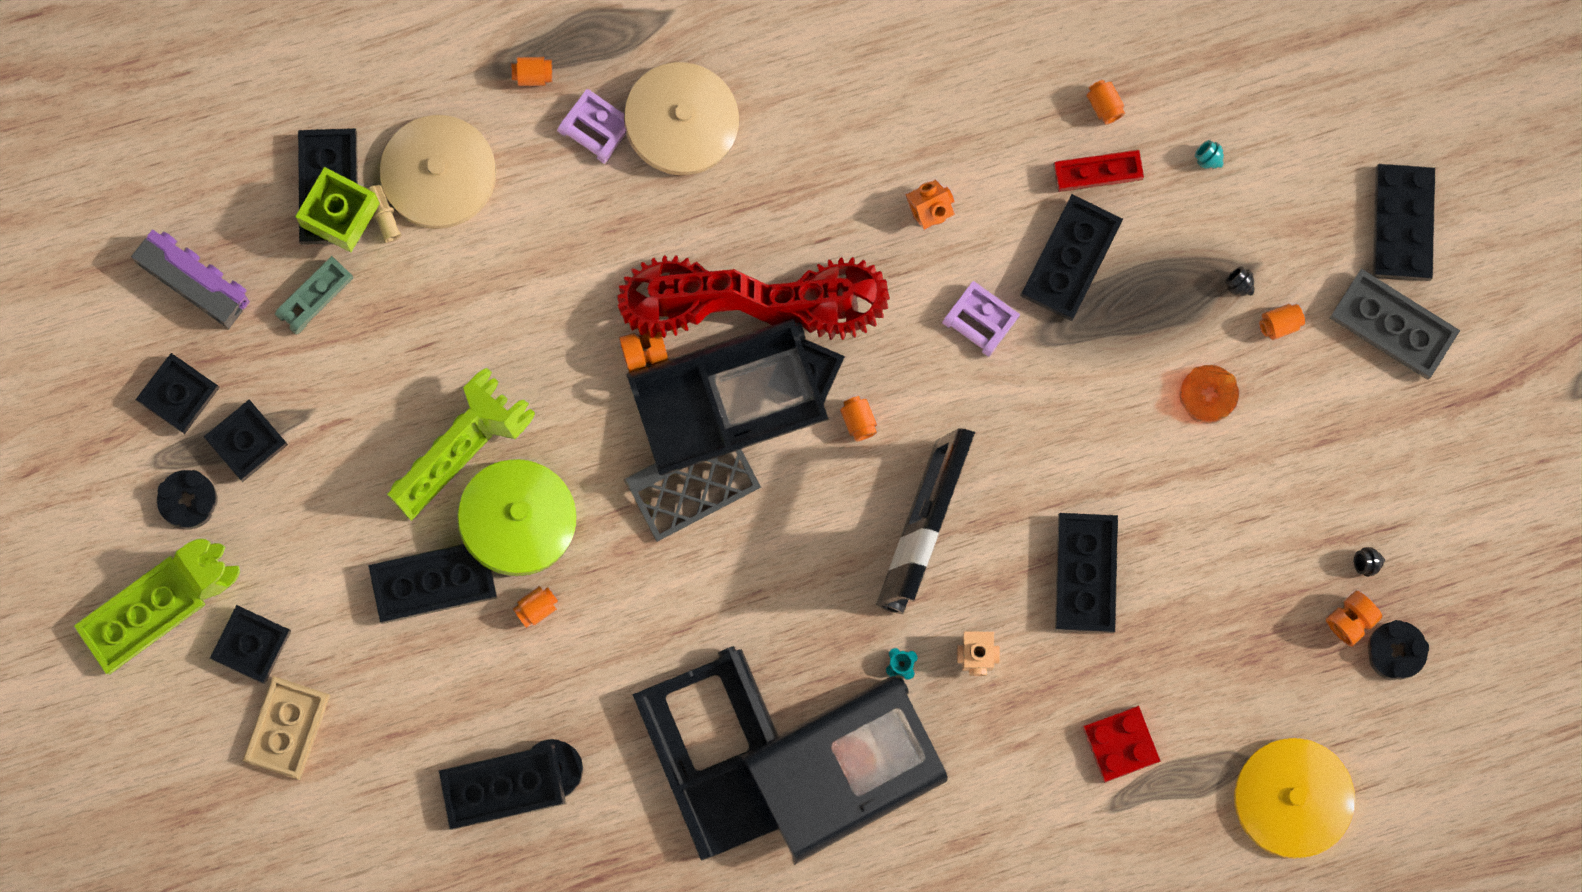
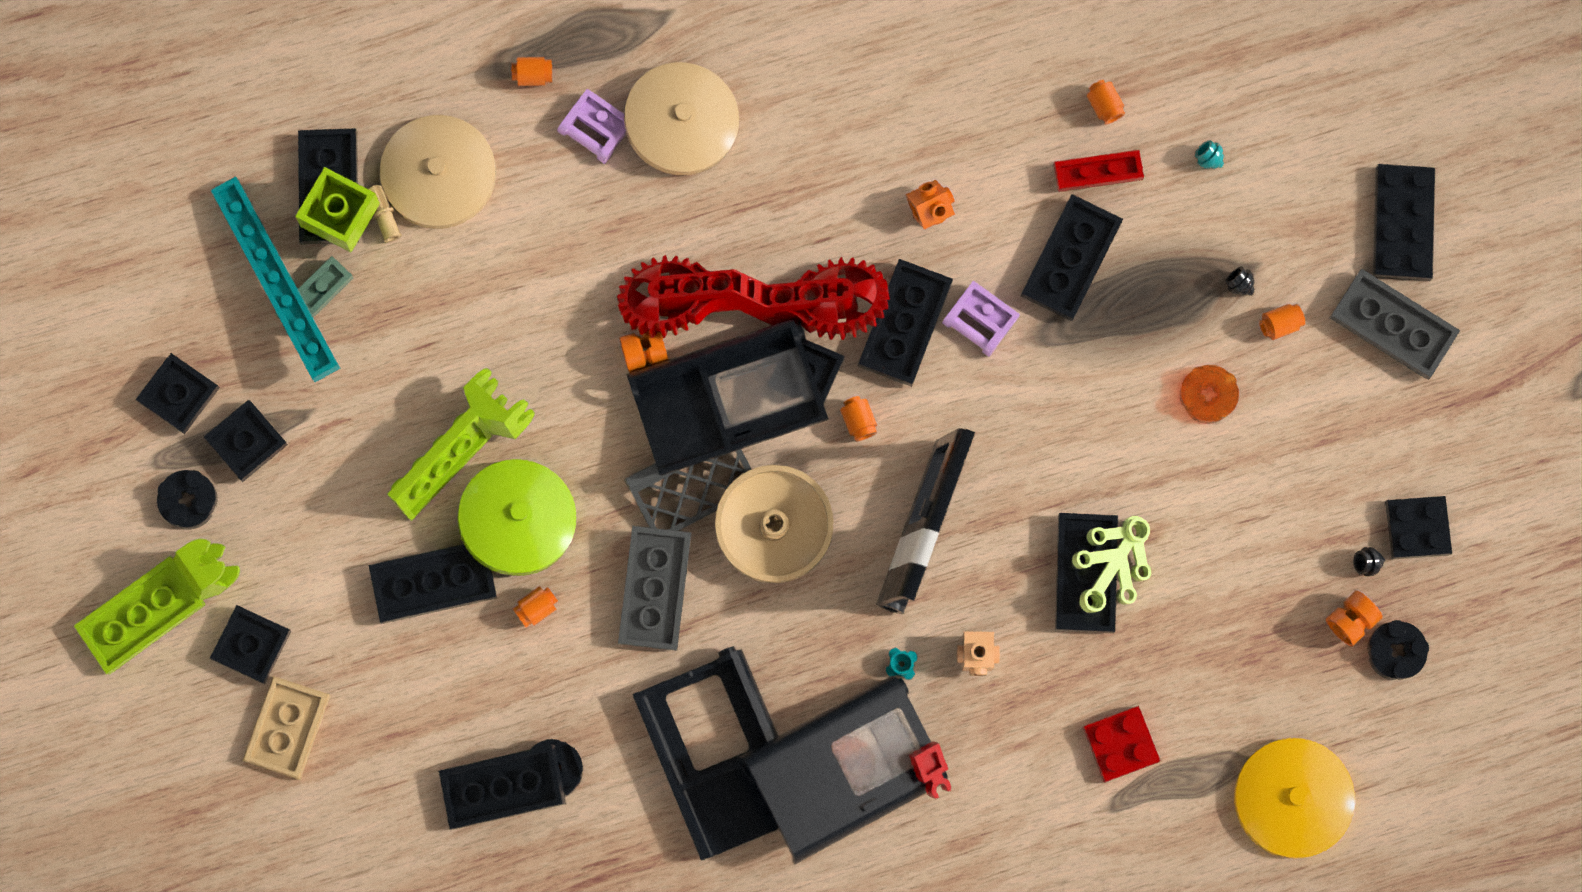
(191, 278): piece -> none
(275, 279): none -> teal plate
(654, 588): none -> dark grey plate
(774, 524): none -> tan dish
(903, 335): none -> black plate
(929, 766): none -> plate
(1117, 562): none -> yellowish green plant
(1418, 527): none -> black plate

